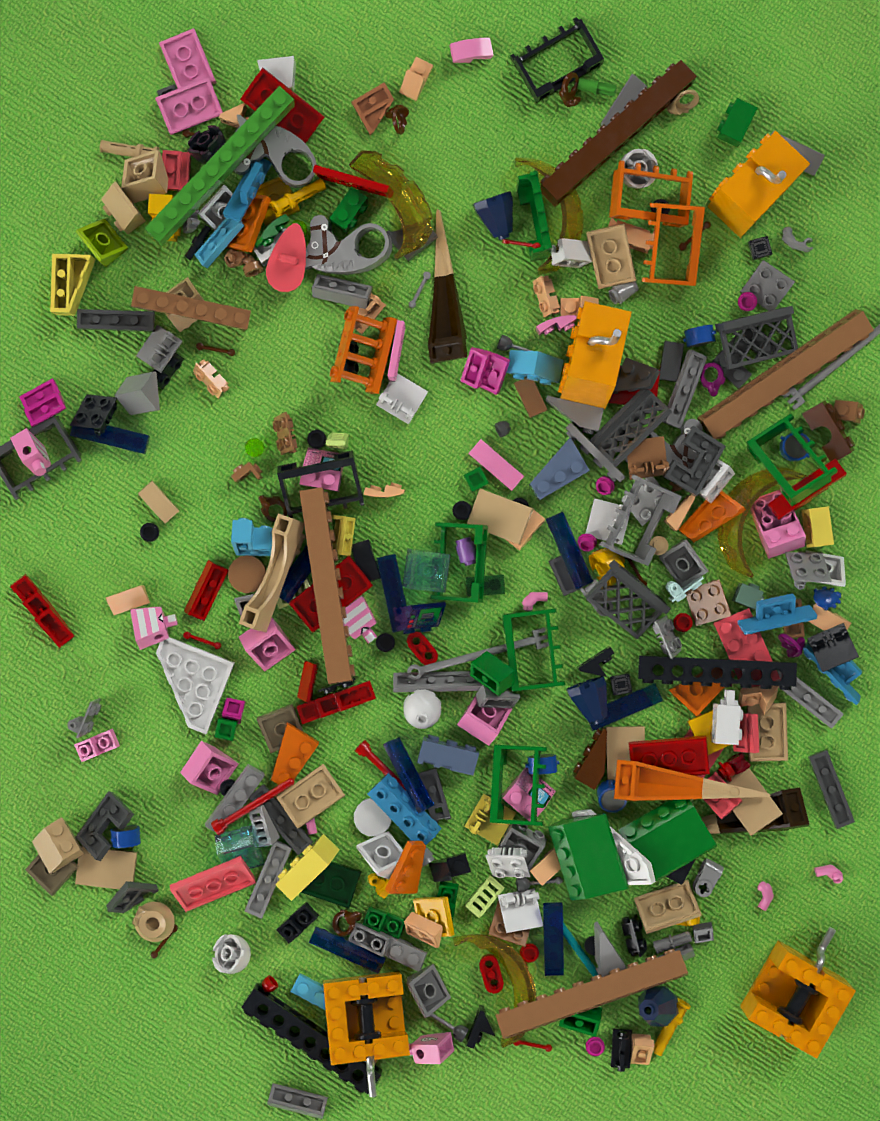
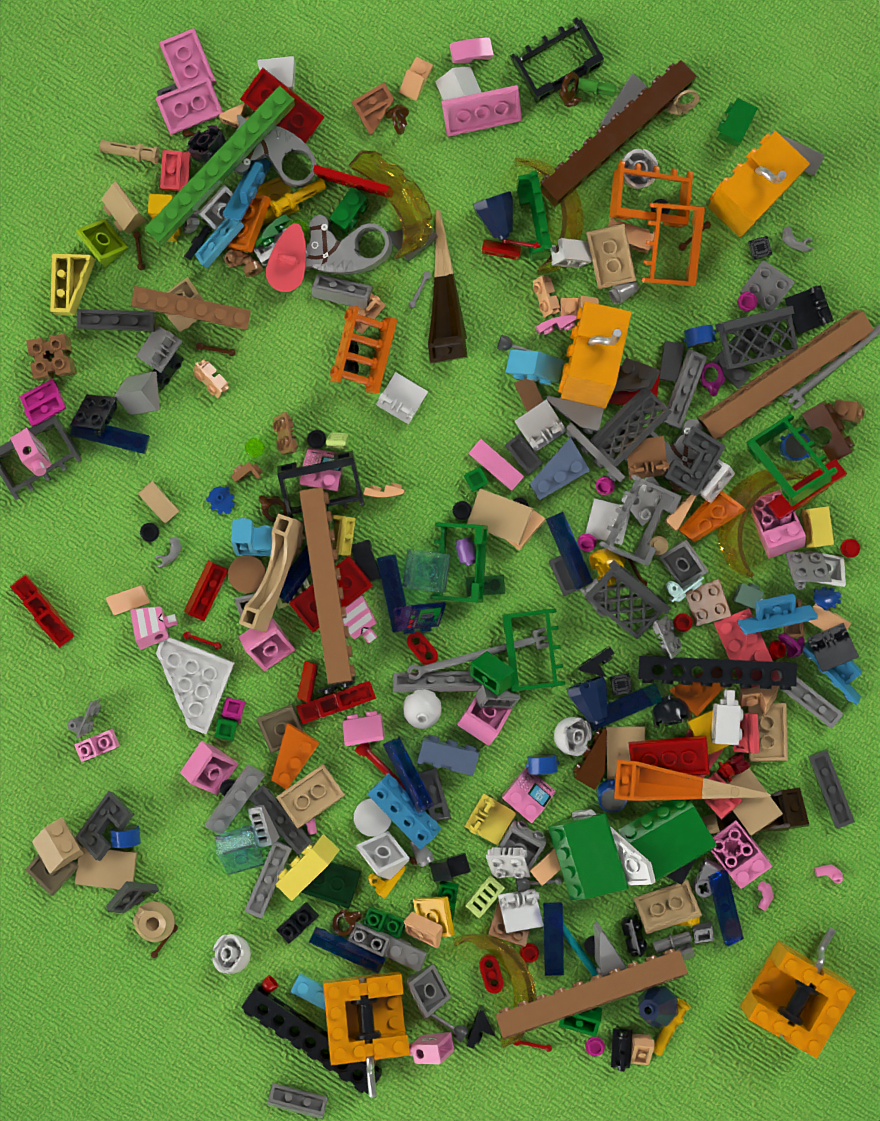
(41, 350): none -> medium nougat brick
(136, 234): none -> reddish brown hinge
(144, 176): tan slope -> none
(174, 552): none -> light grey piece
(213, 884): coral plate -> none
(220, 825): red piece -> none
(221, 500): none -> blue piece
(363, 728): none -> bright pink slope
(385, 642): black plate -> none
(396, 350): bright pink tile -> none
(408, 869): orange wing -> none
(457, 83): none -> white slope
(482, 110): none -> bright pink tile
(485, 370): dark pink slope -> none
(499, 760): green hinge -> none
(501, 250): none -> red slope
(502, 428): dark grey hinge -> none
(523, 454): none -> dark grey tile
(532, 598): bright pink arm -> none
(540, 425): none -> white hinge
(572, 735): none -> white cylinder
(670, 711): none -> black cylinder
(725, 907): none -> clear blue tile
(740, 854): none -> bright pink slope
(777, 649): none -> red plate
(809, 309): none -> black hinge
(850, 548): none -> red plate

